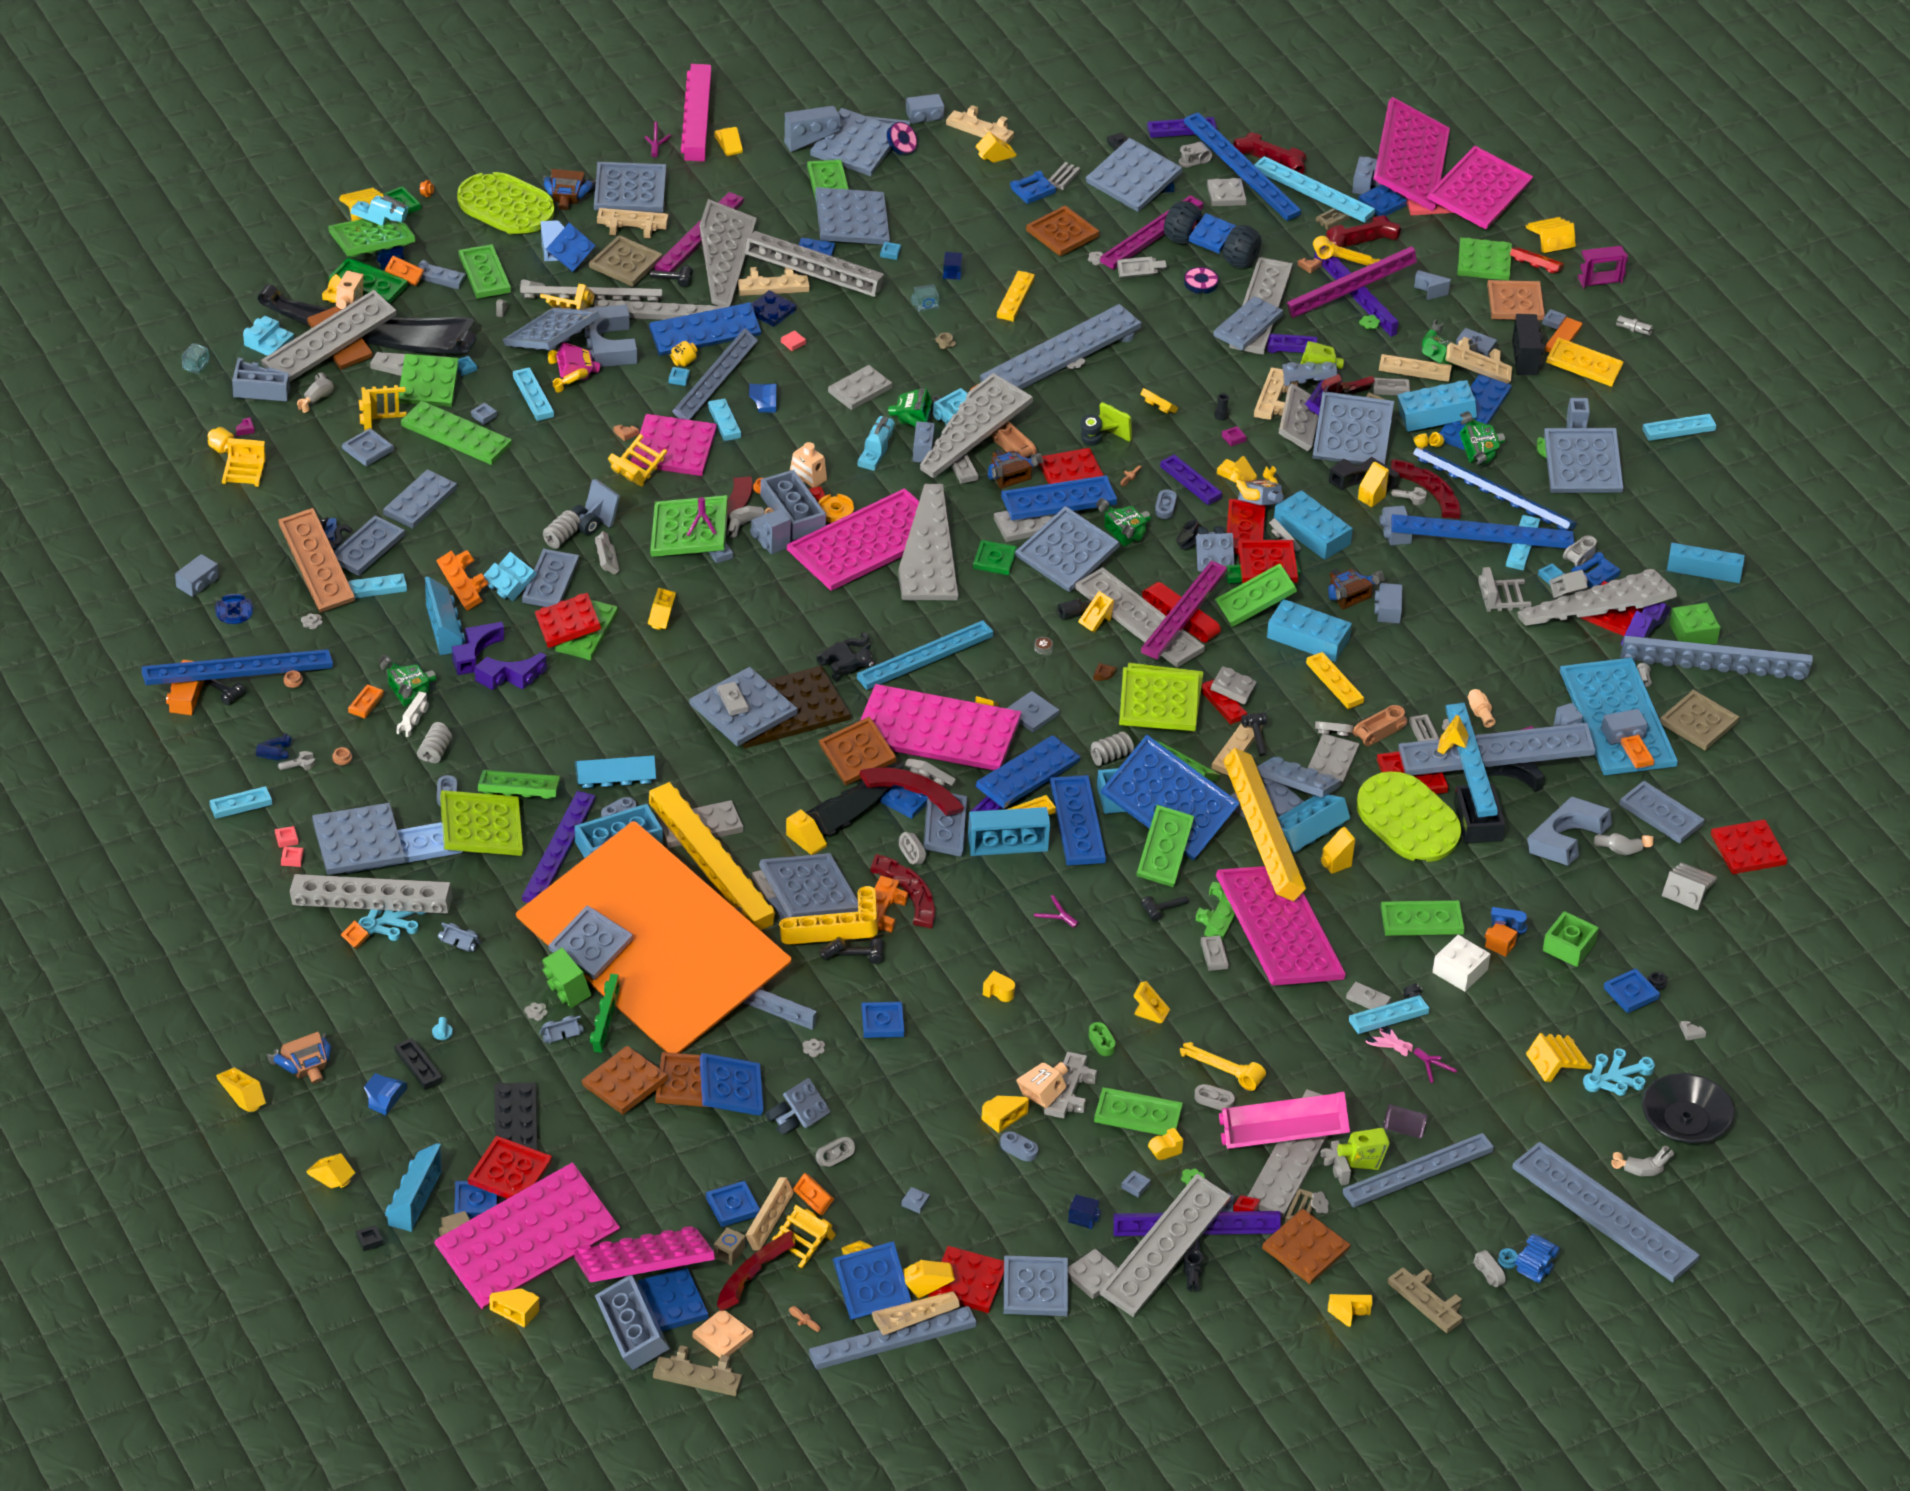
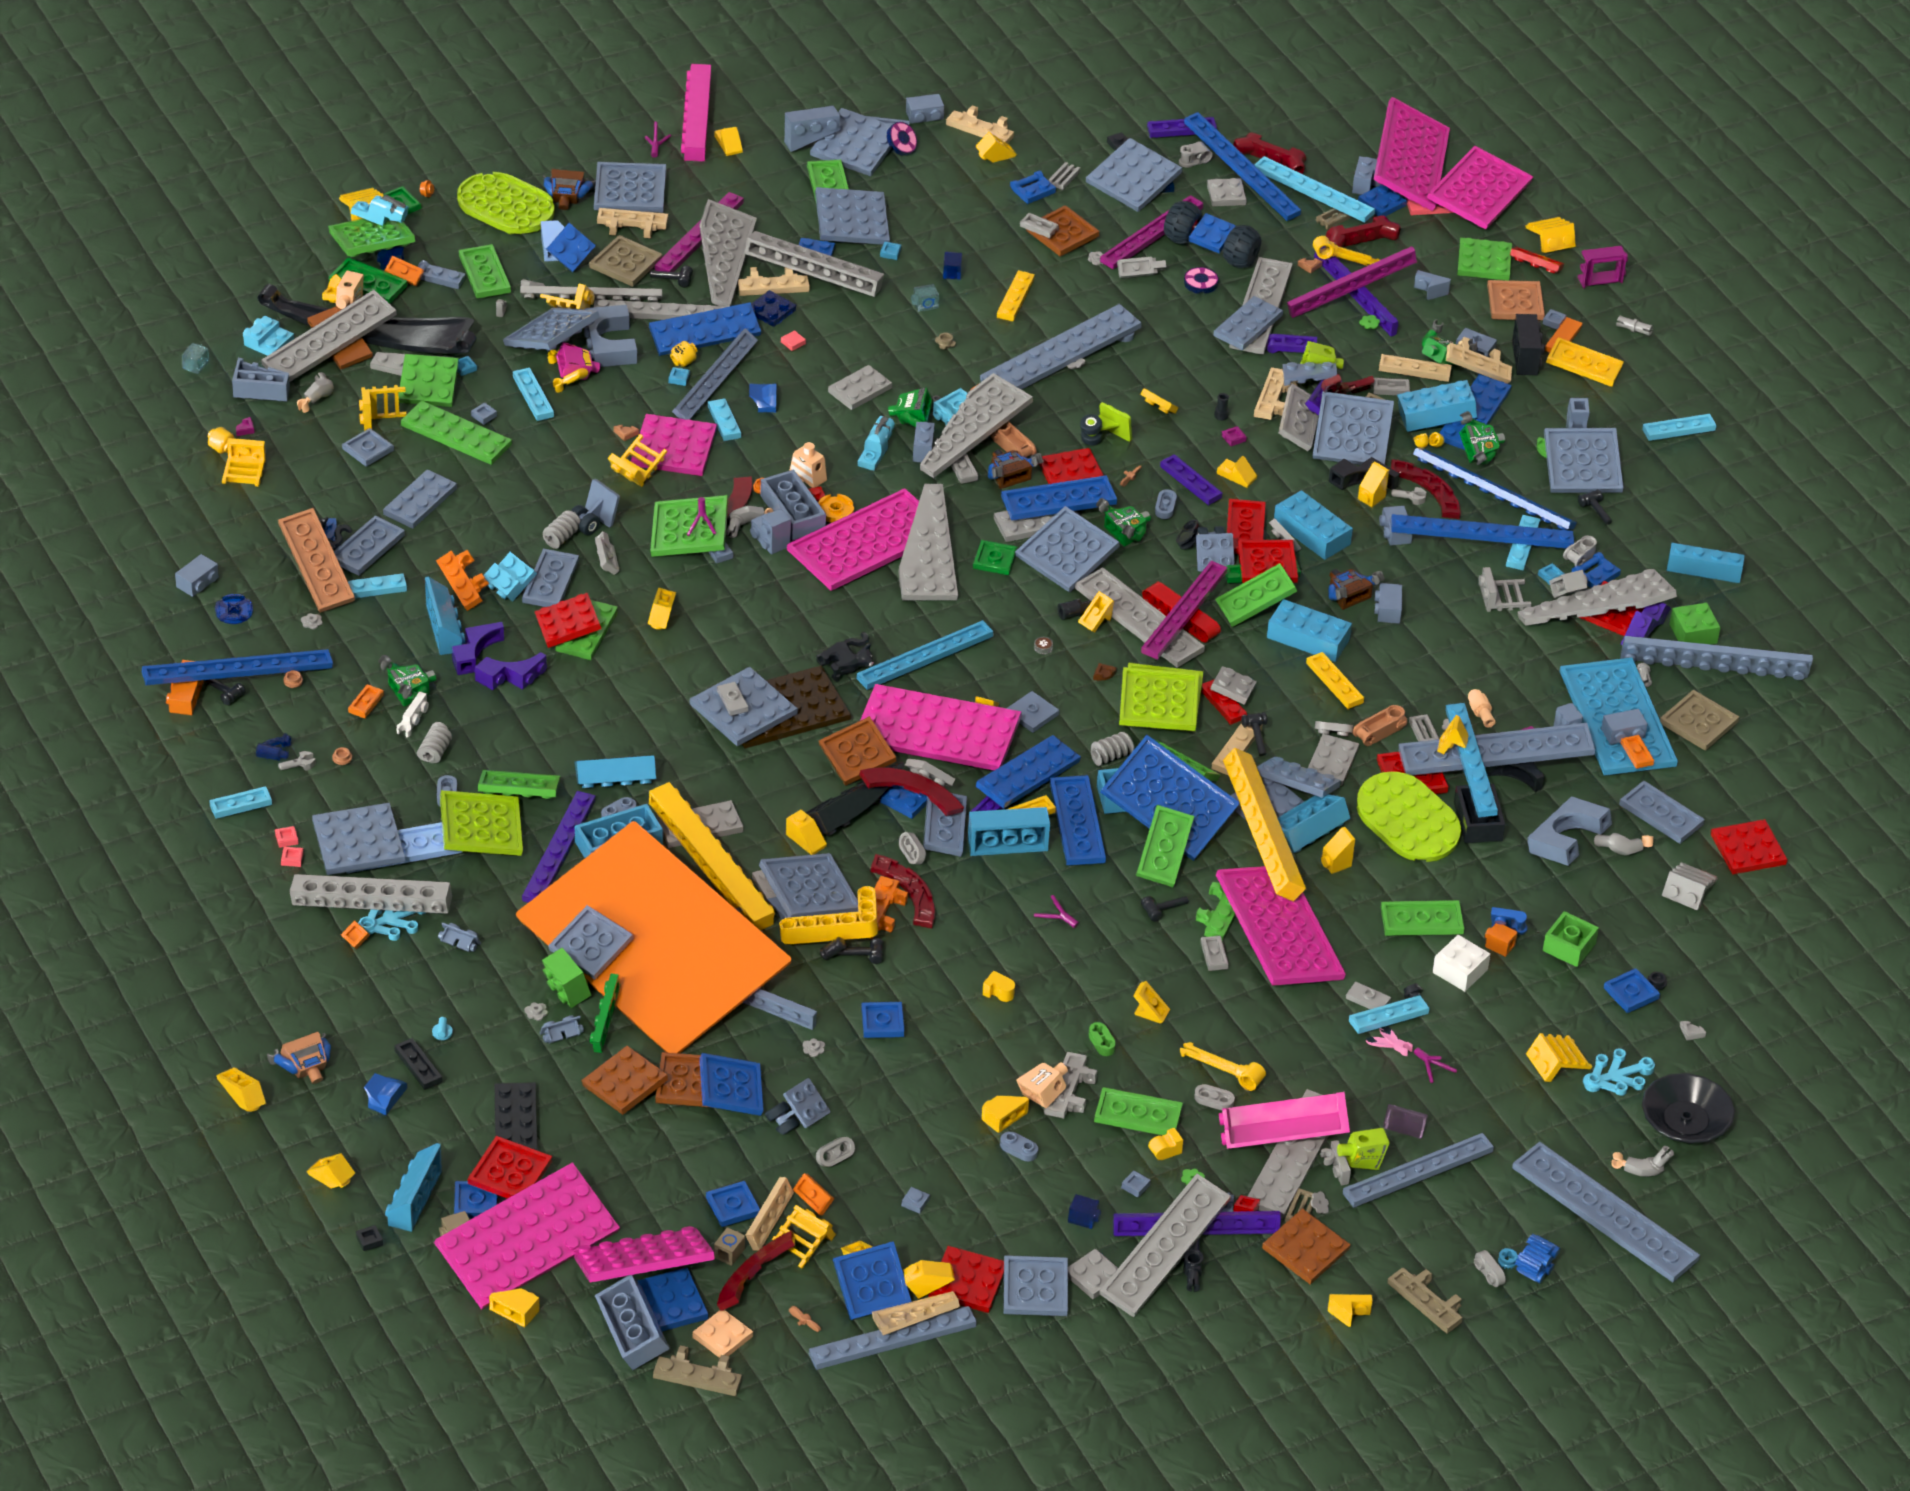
(1039, 225): none -> light grey tile
(1259, 491): torso -> none
(1592, 499): none -> black piece

